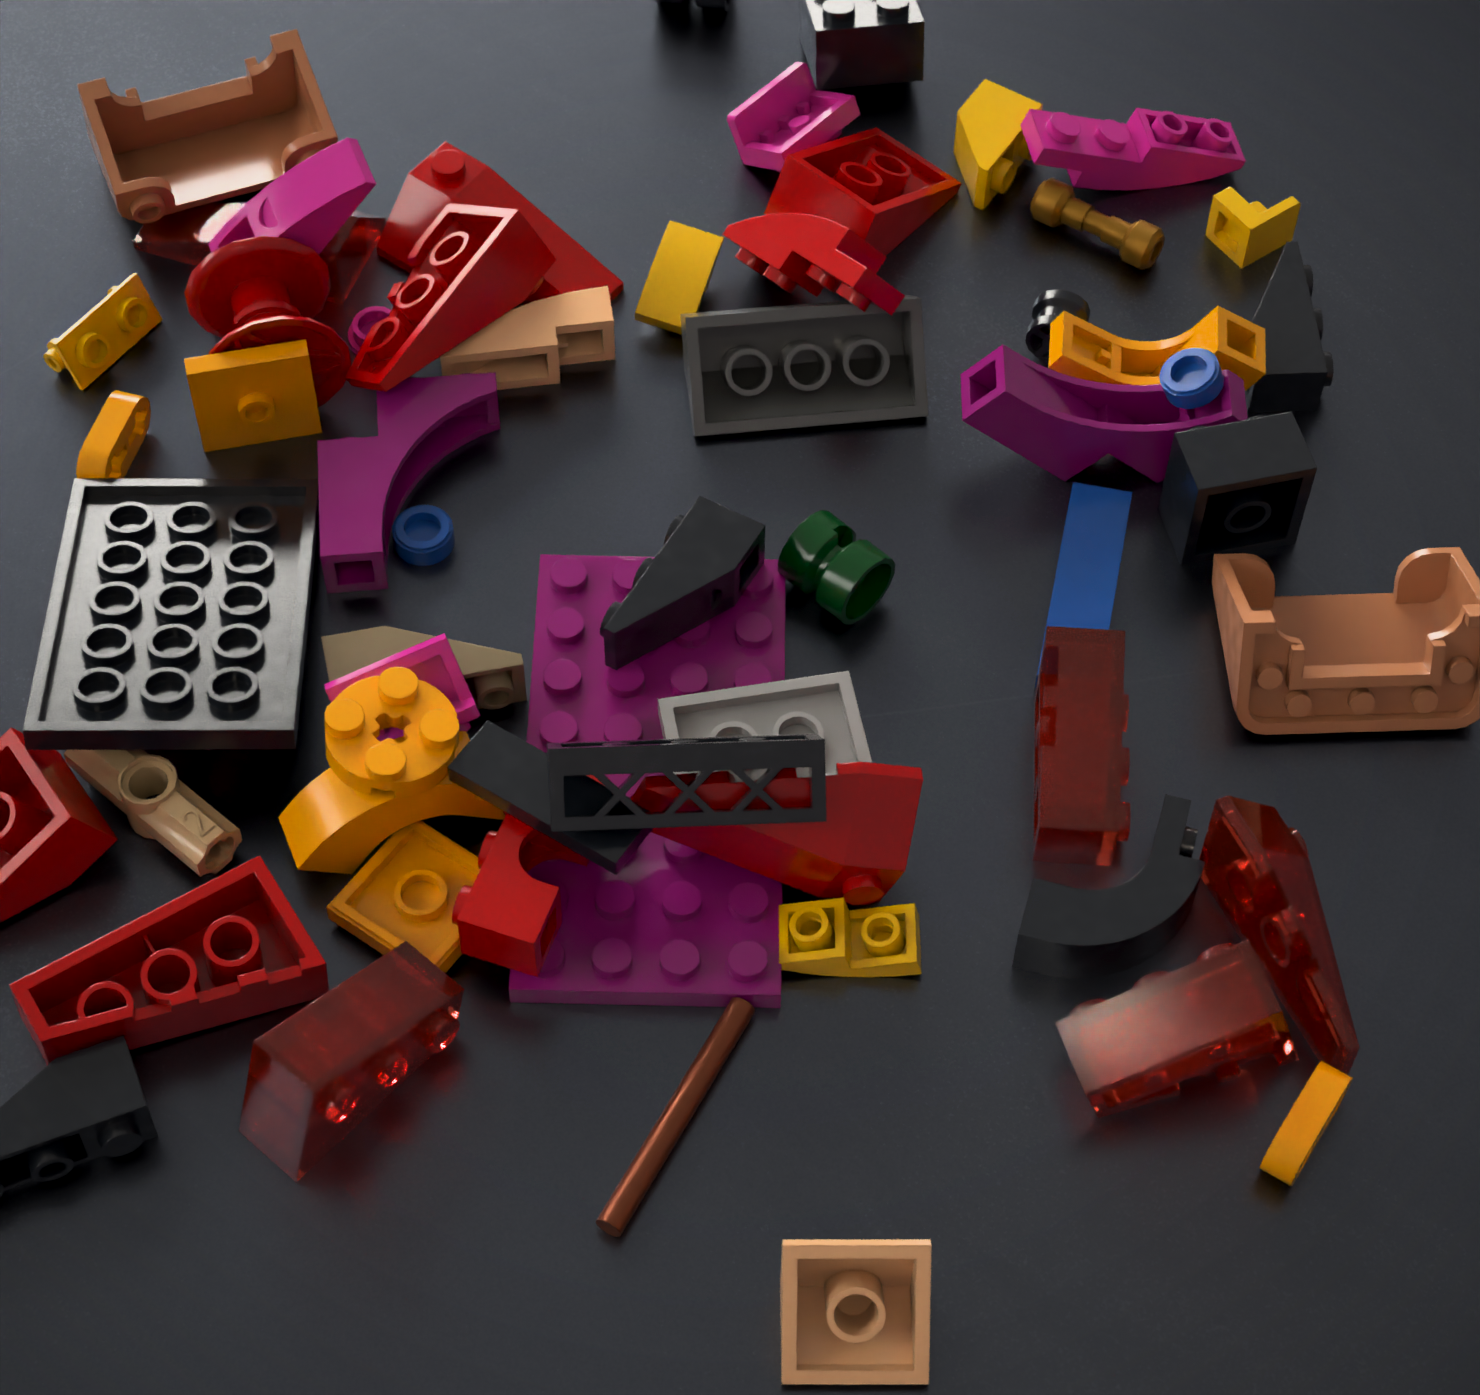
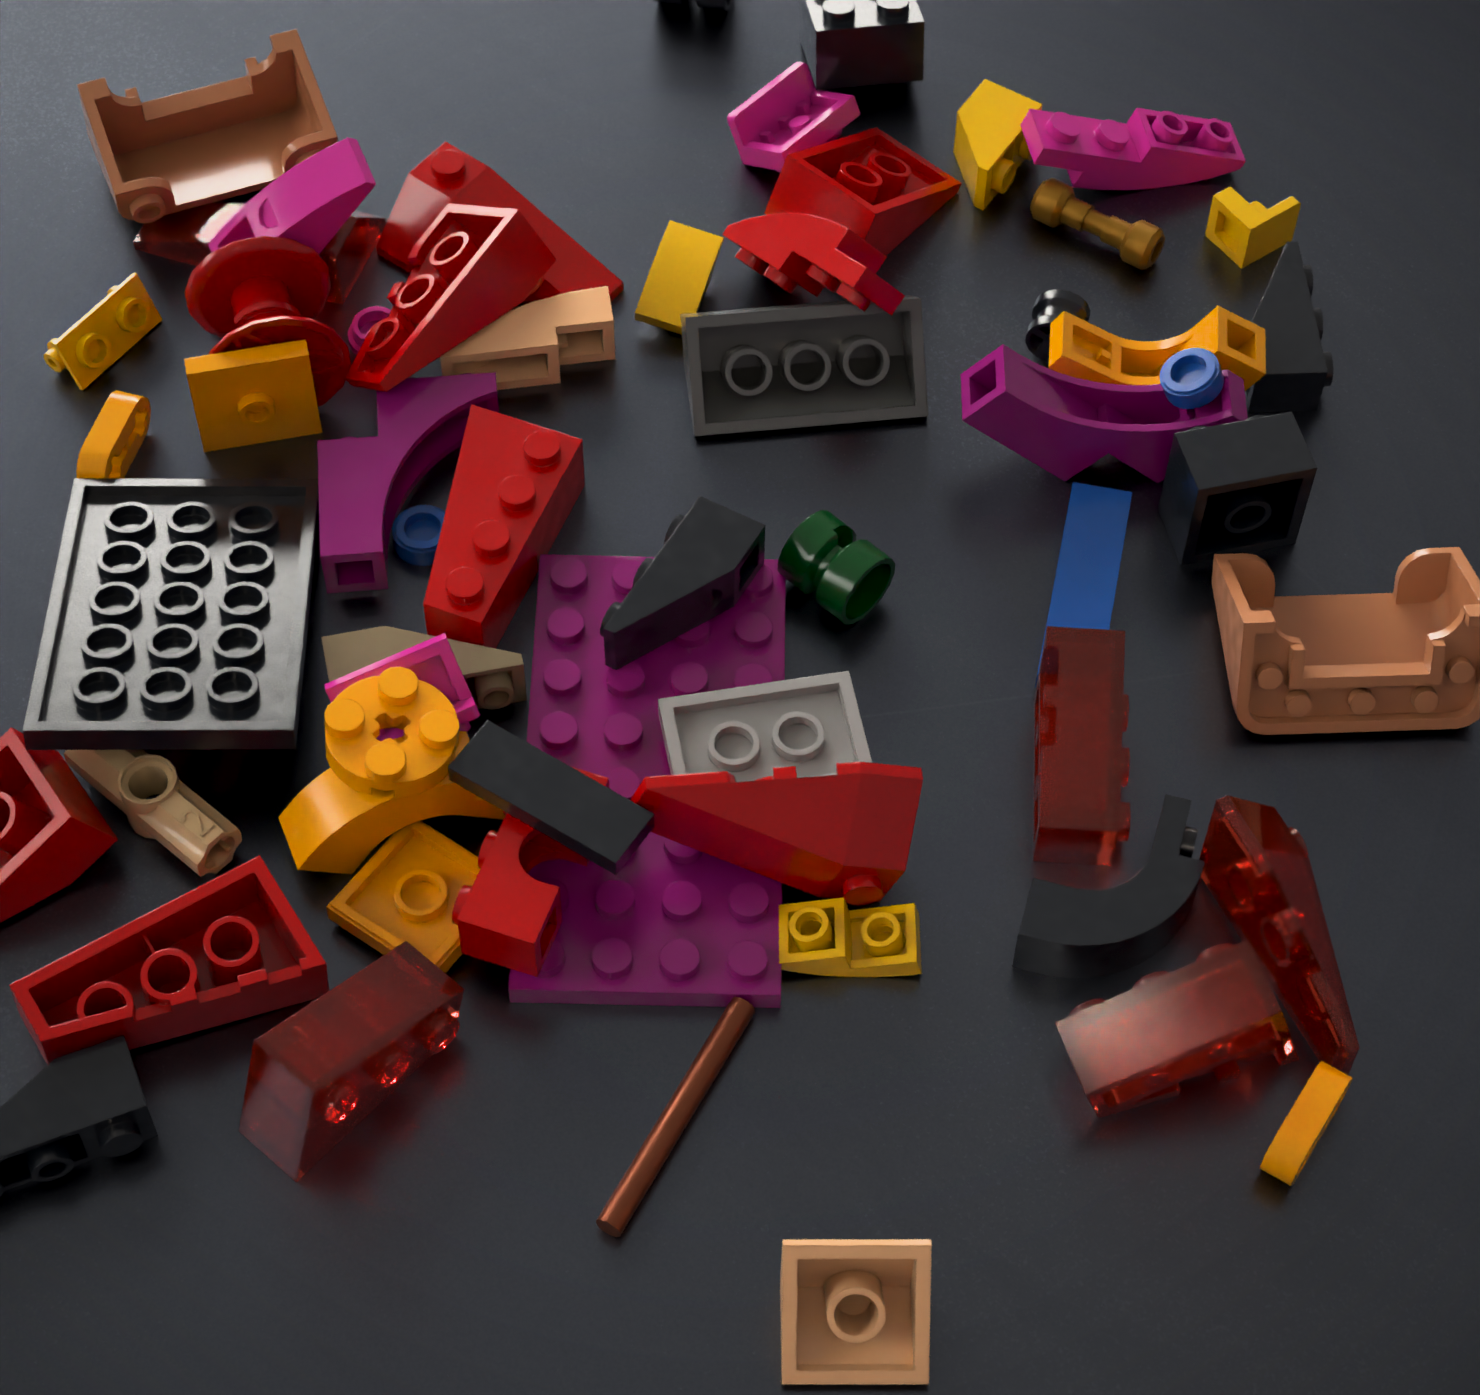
(501, 514): none -> red wedge
(686, 755): black fence -> none

